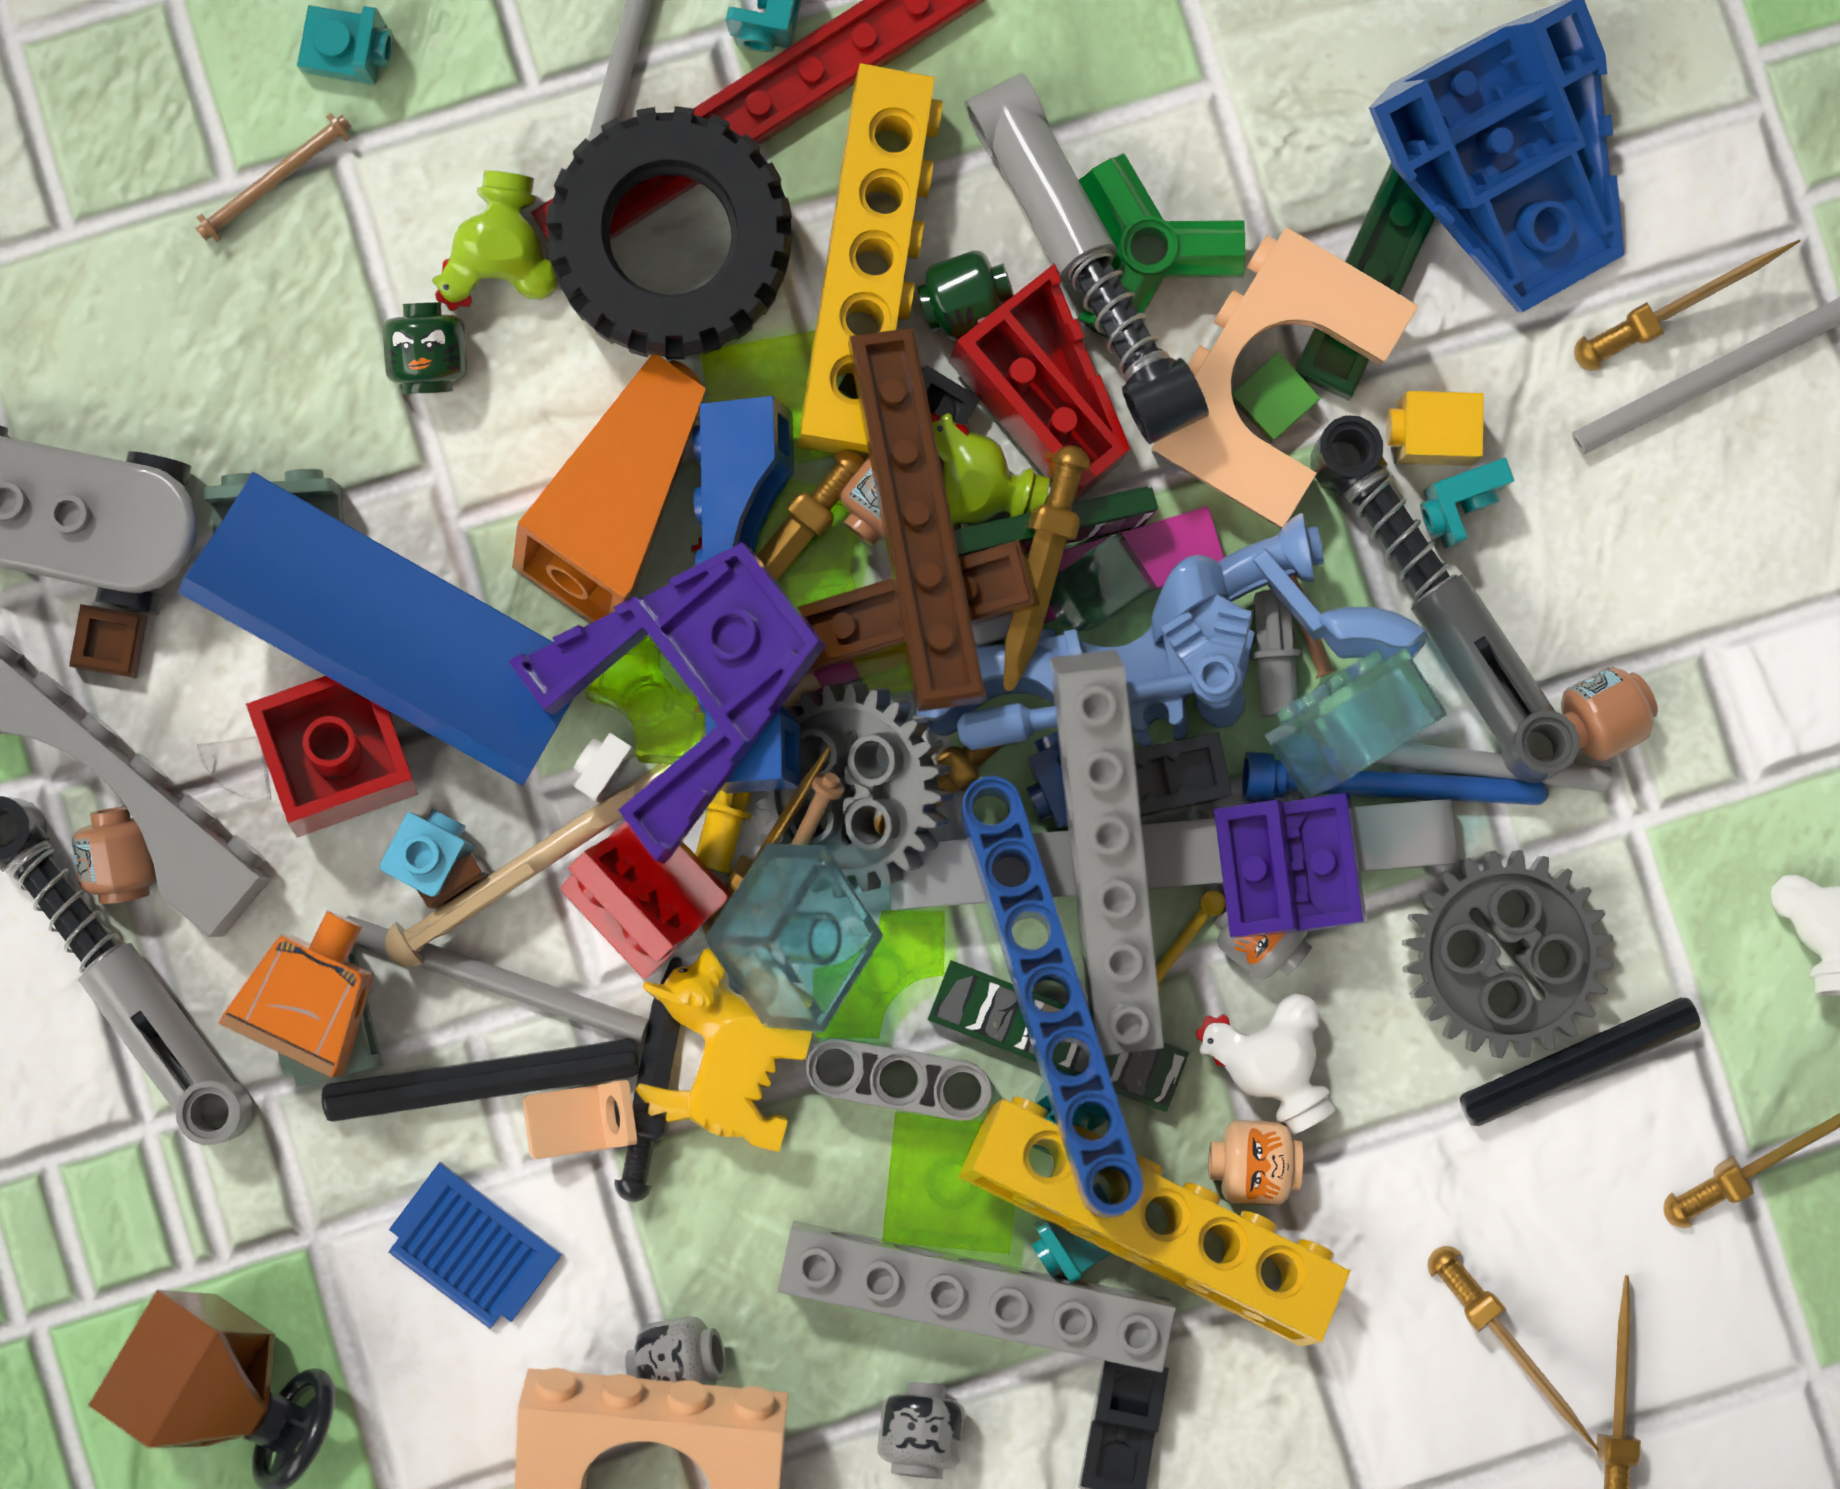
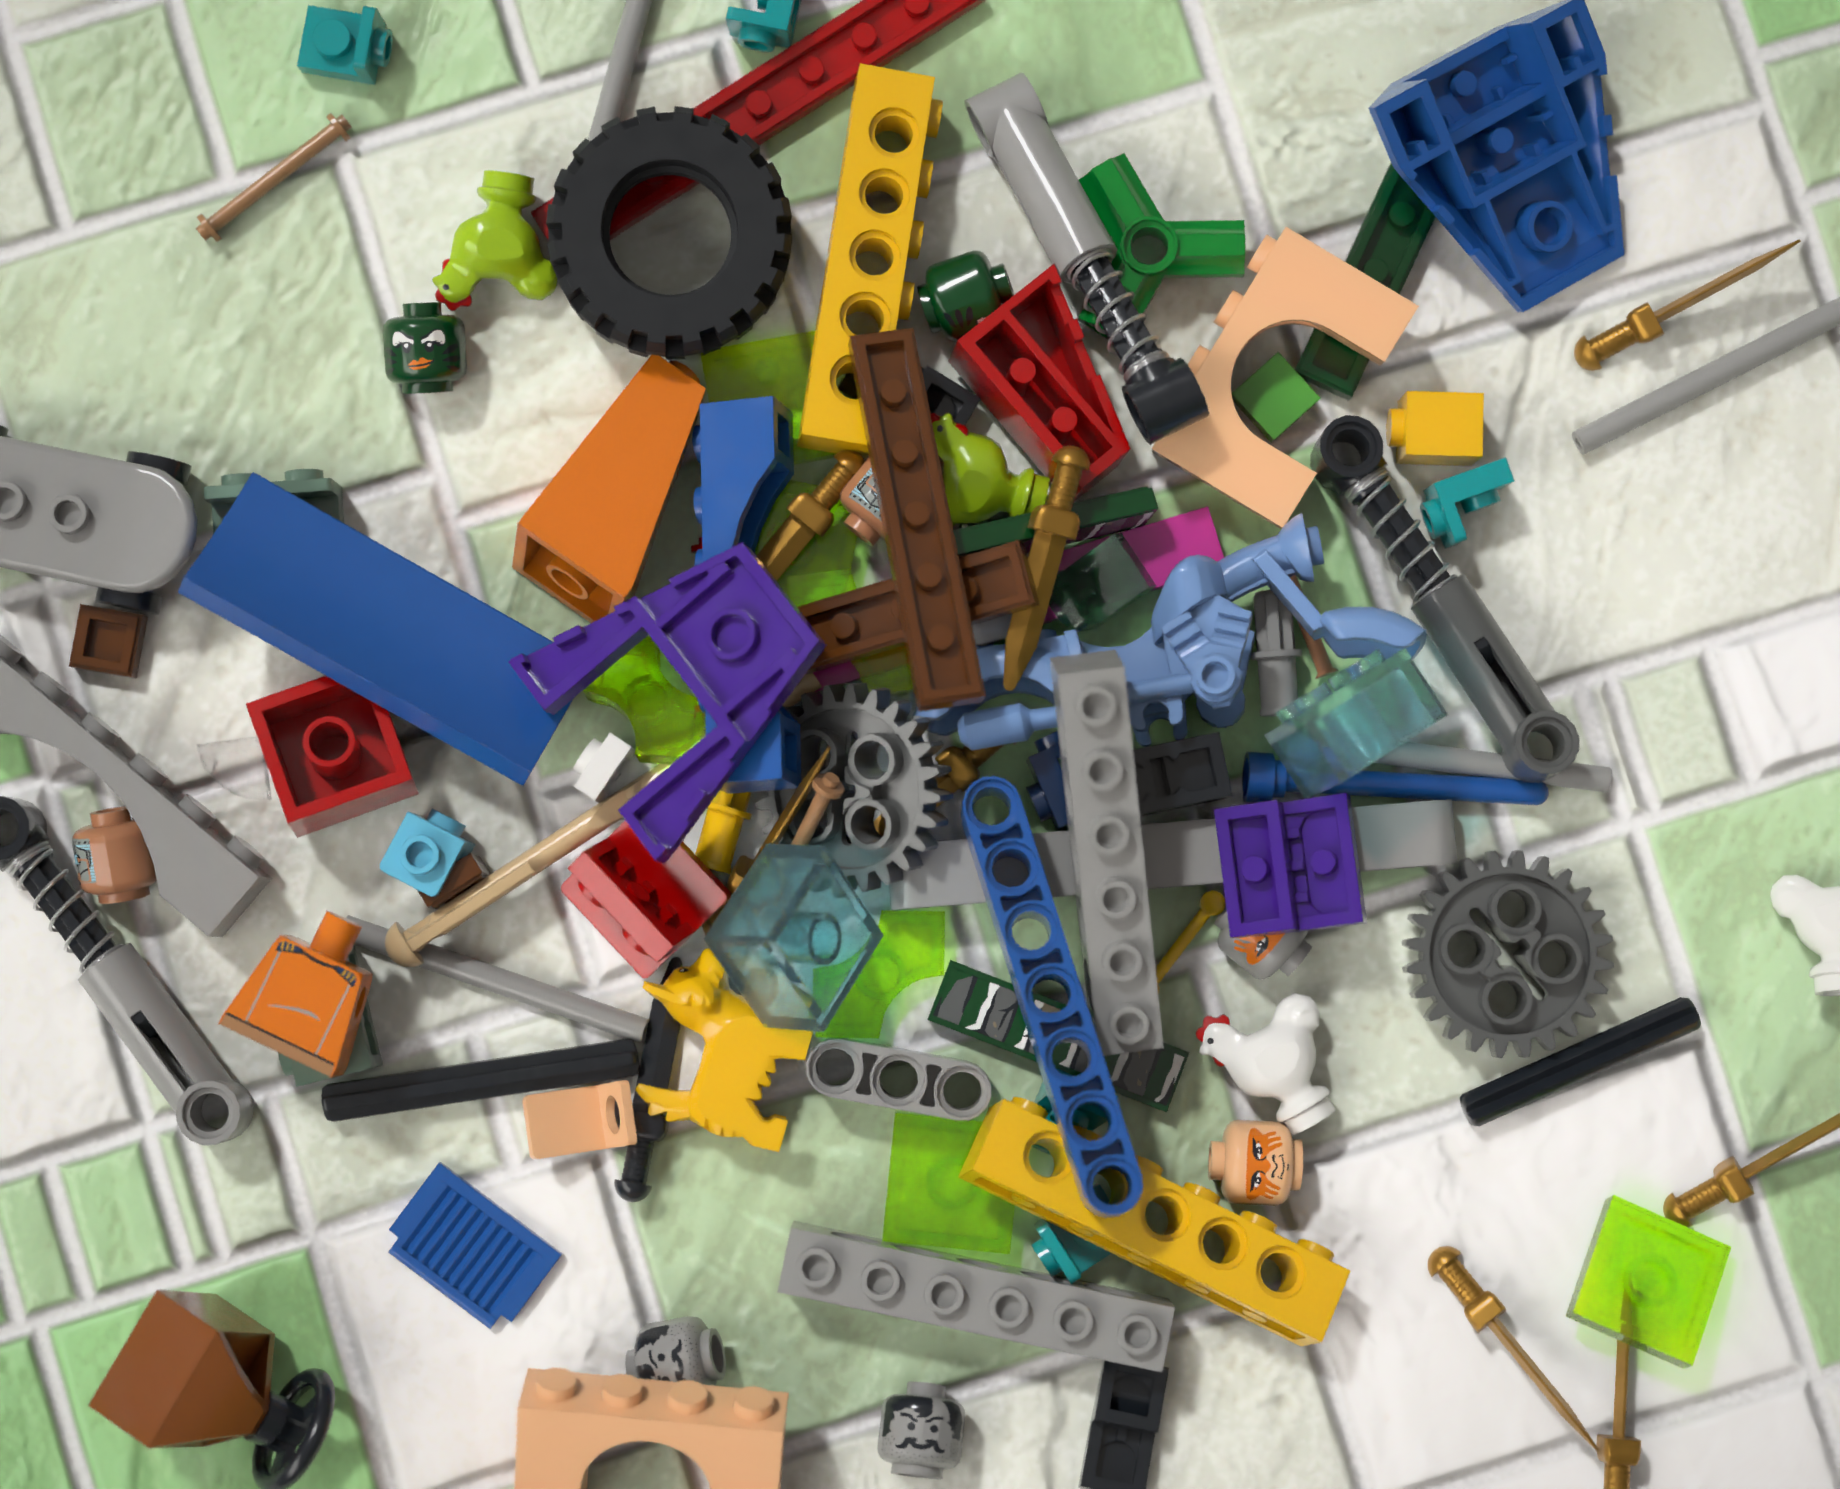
(1610, 712): nougat head -> none
(1648, 1282): none -> clear neon green tile

